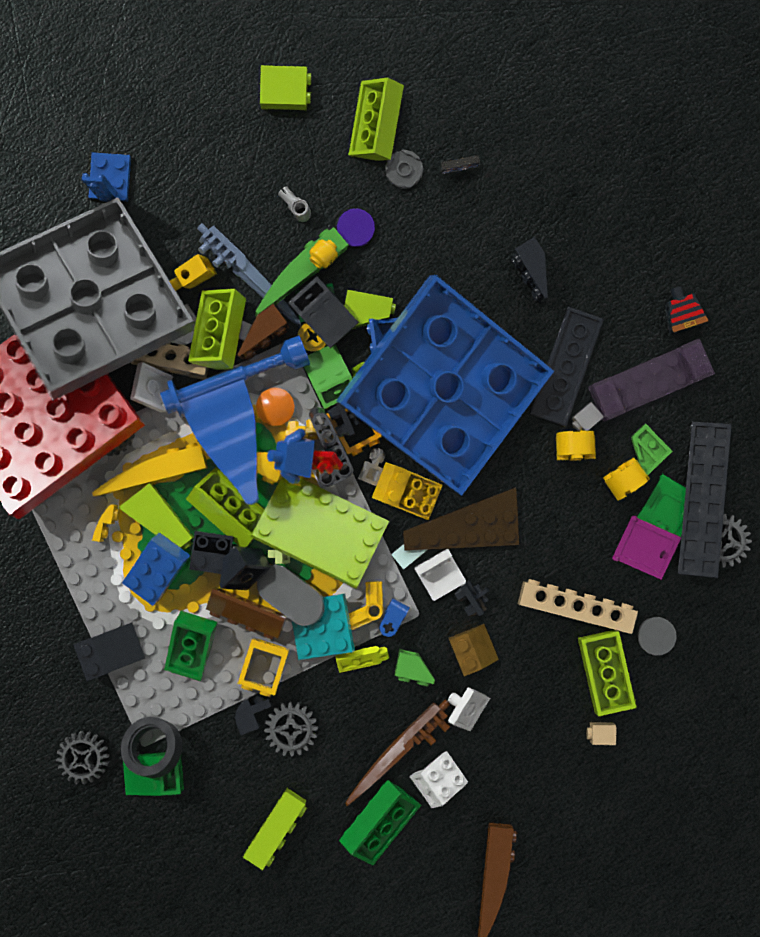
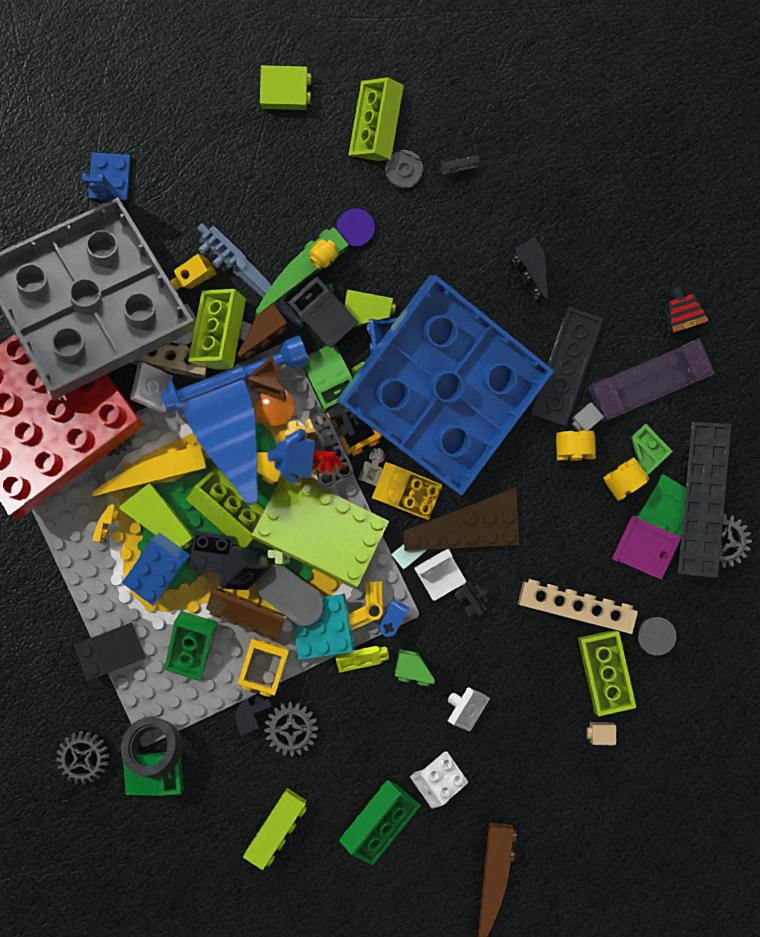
(267, 380): none -> reddish brown slope
(294, 204): light grey pin -> none
(310, 345): yellow gear -> none
(416, 732): reddish brown piece -> none
(473, 649): pearl gold slope -> none

